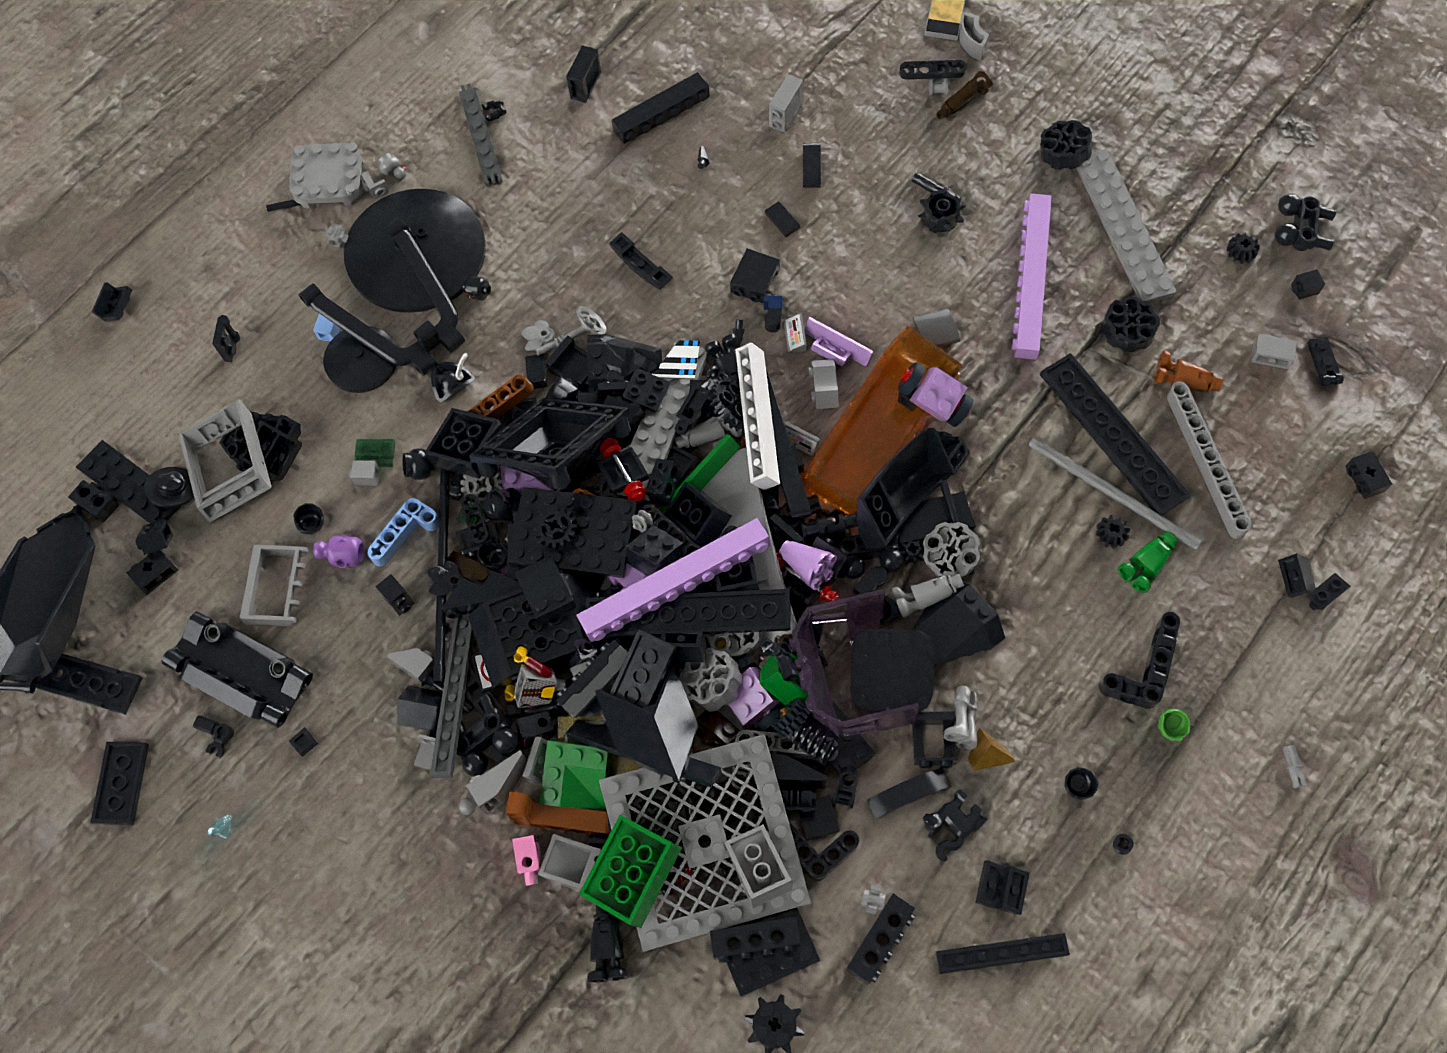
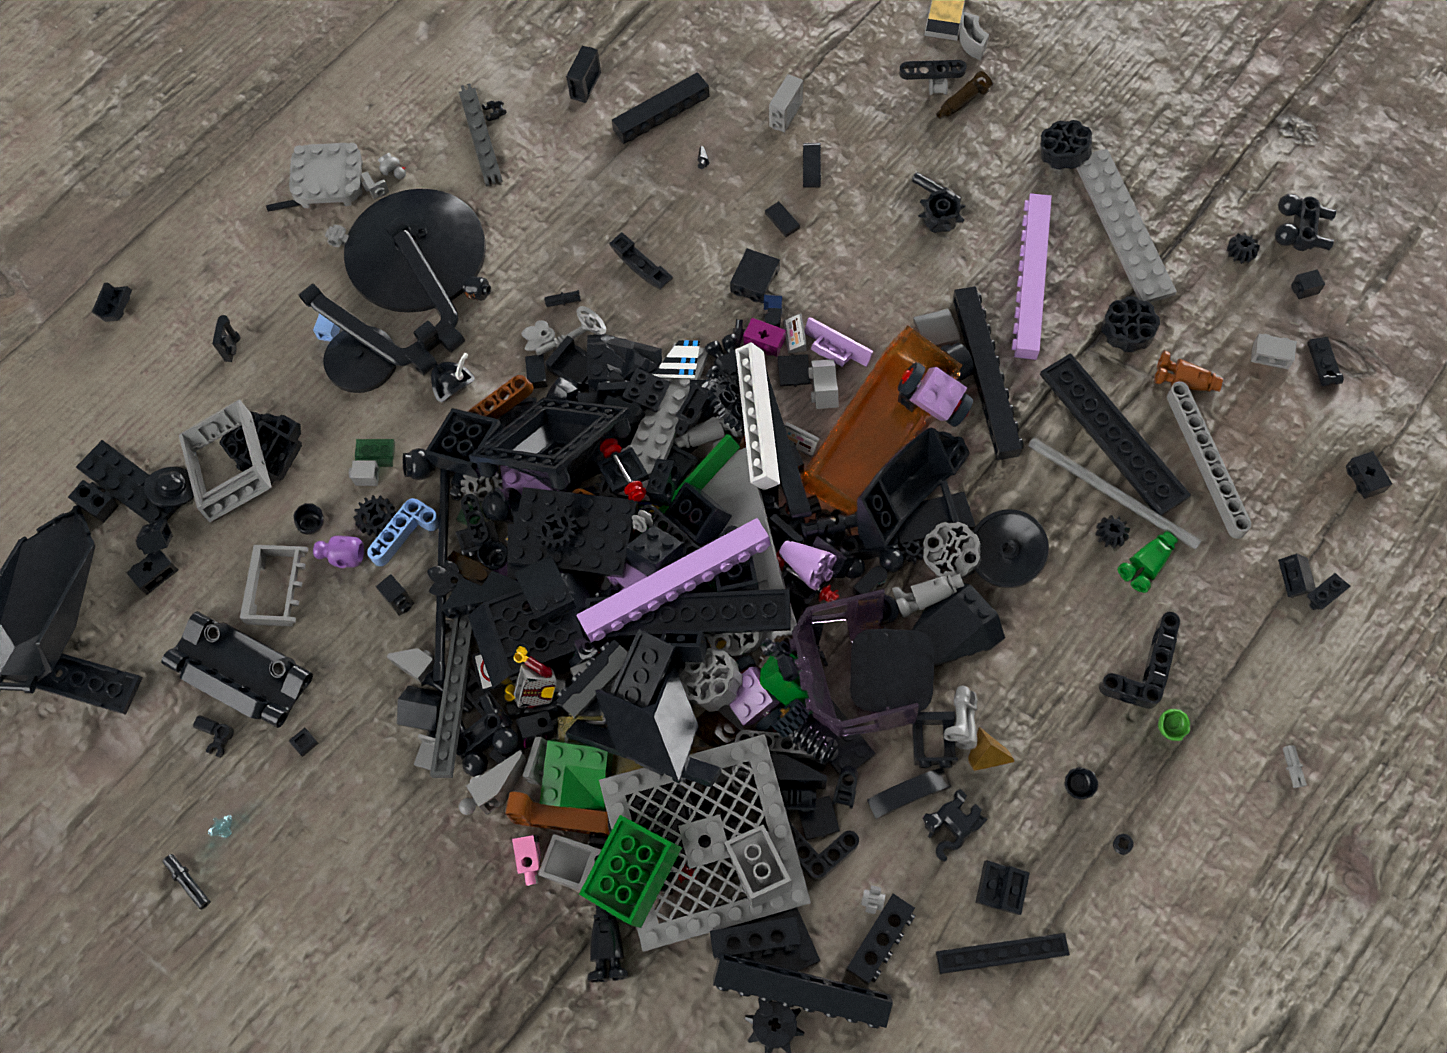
(120, 783): black tile -> none
(181, 875): none -> black pin
(374, 514): none -> black gear
(562, 298): none -> black axle
(765, 336): none -> magenta brick
(793, 370): none -> black piece
(802, 990): none -> black brick
(961, 355): none -> black brick
(987, 375): none -> black brick
(1011, 548): none -> black dish

